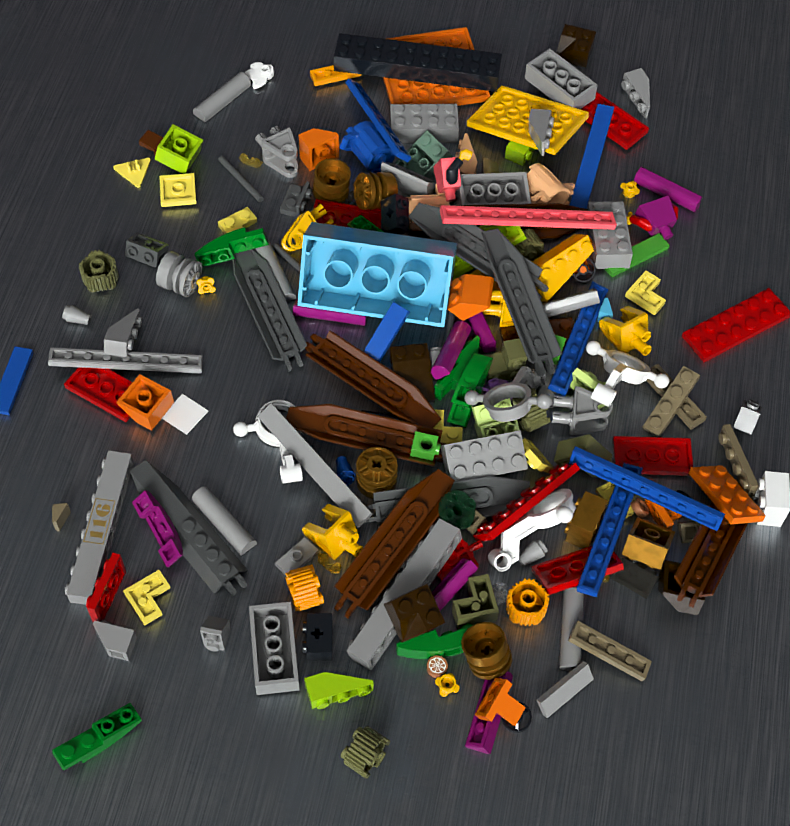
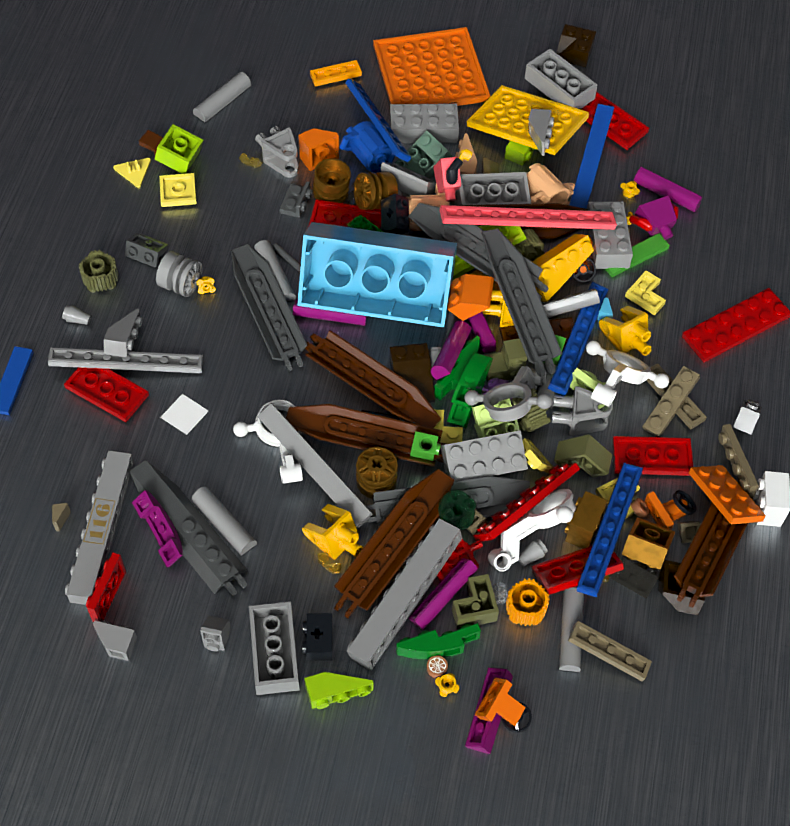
(98, 738): green slope -> none
(142, 594): light yellow plate -> none
(146, 401): orange slope -> none
(227, 245): green slope -> none
(238, 220): light yellow plate -> none
(241, 179): dark grey bar -> none
(260, 74): white plate -> none
(297, 556): light grey plate -> none
(300, 226): yellow piece -> none
(304, 588): light orange brick -> none
(344, 470): blue cone -> none
(365, 751): olive brick -> none
(386, 332): blue tile -> none
(414, 613): dark brown slope -> none
(417, 62): black brick -> none
(486, 650): pearl gold wheel -> none
(565, 689): light grey tile -> none
(637, 87): light grey slope -> none
(647, 489): blue tile -> none

